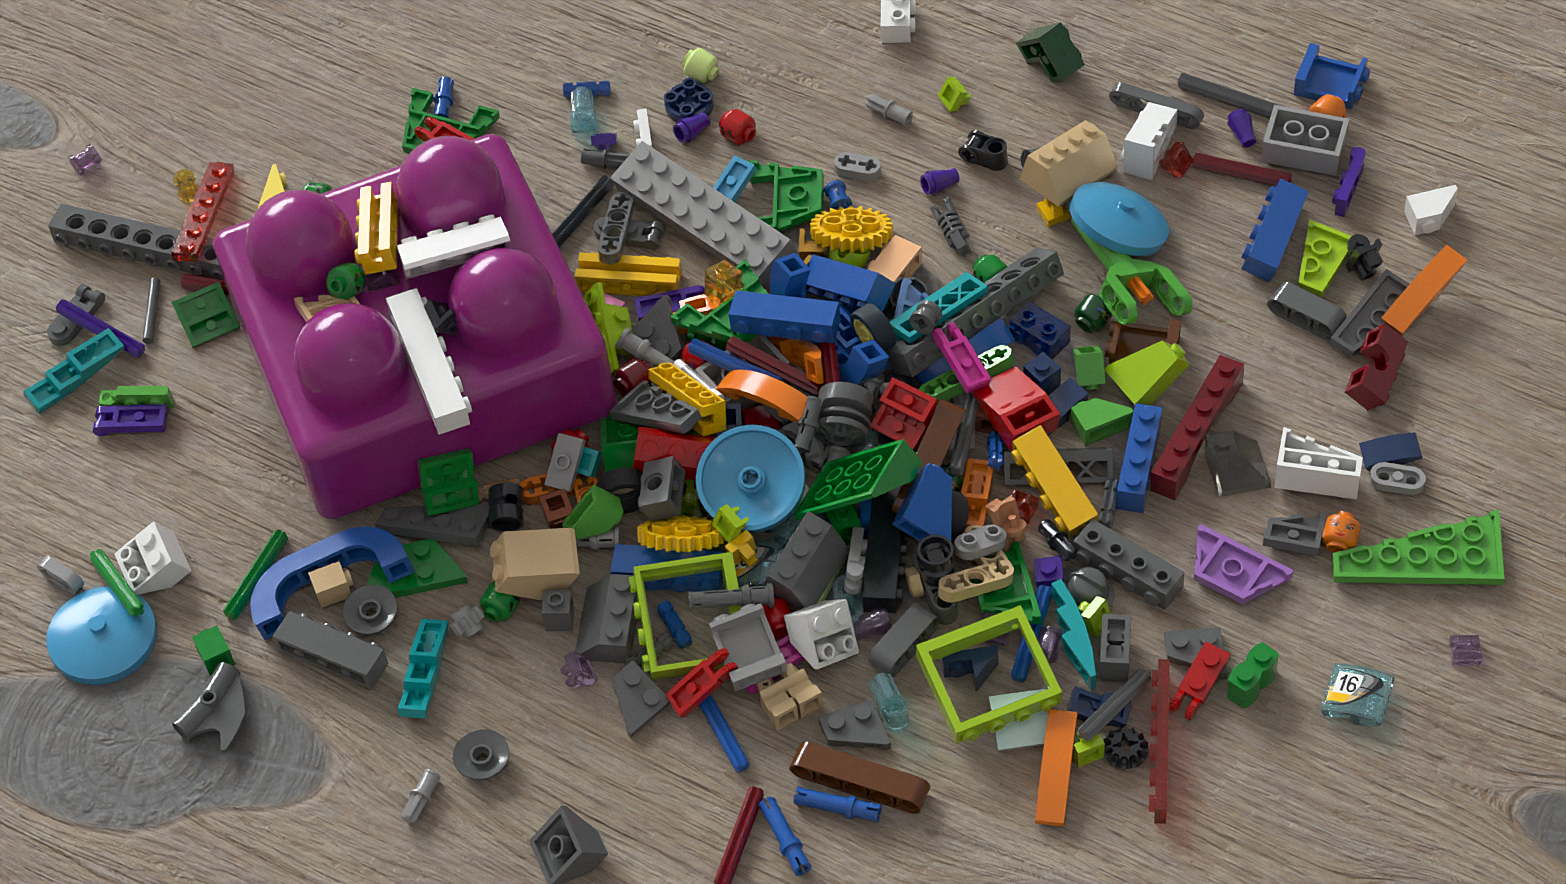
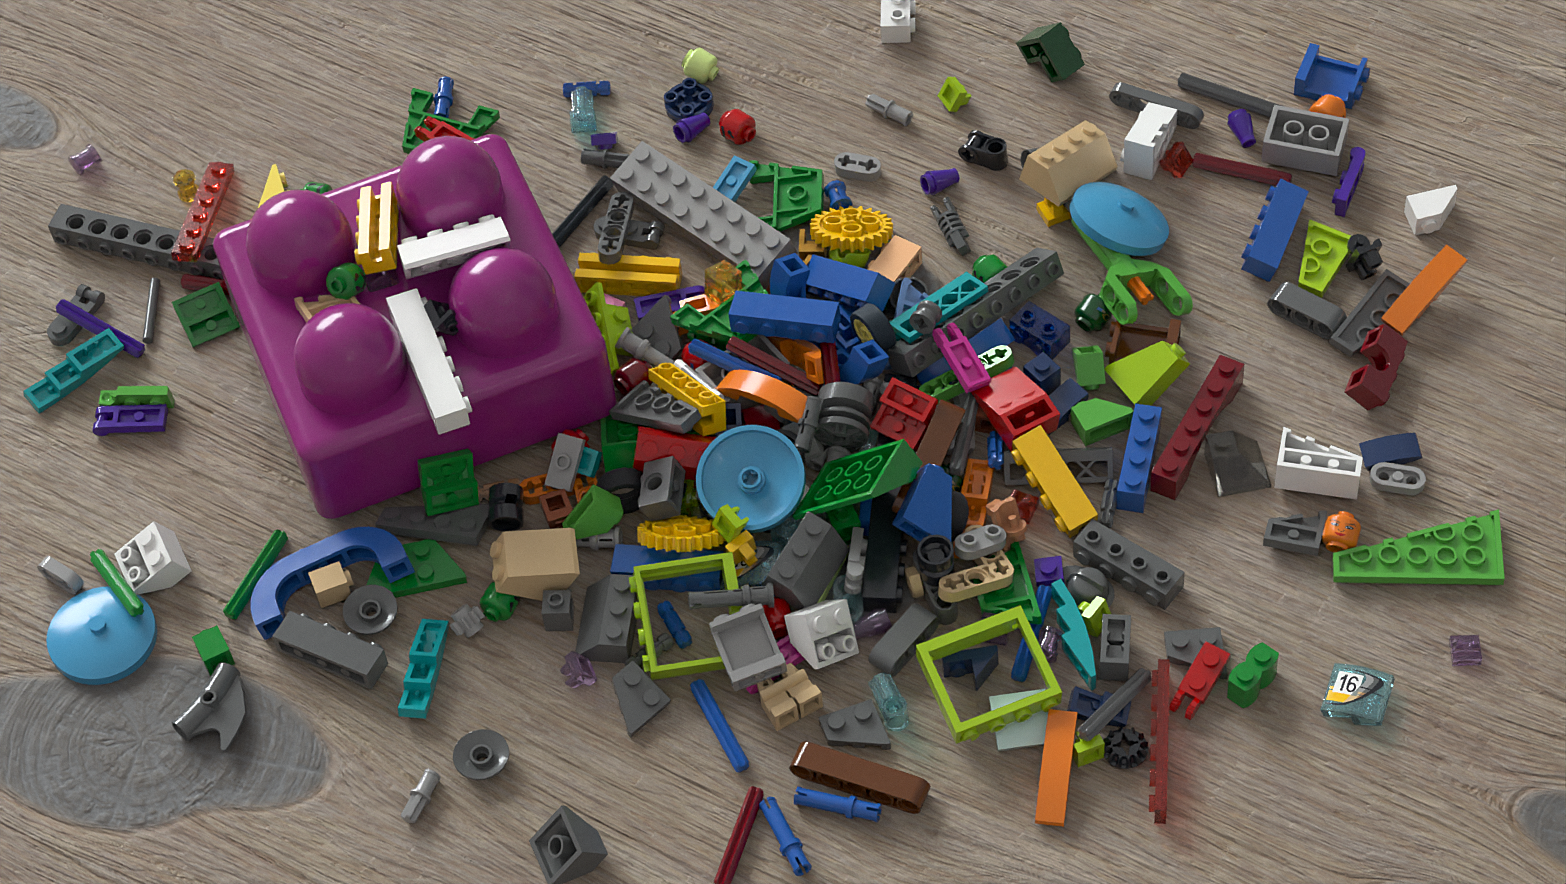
(642, 127): white plate -> none
(700, 683): red hinge -> none
(1057, 540): black axle -> none
(1235, 568): medium lavender wing -> none

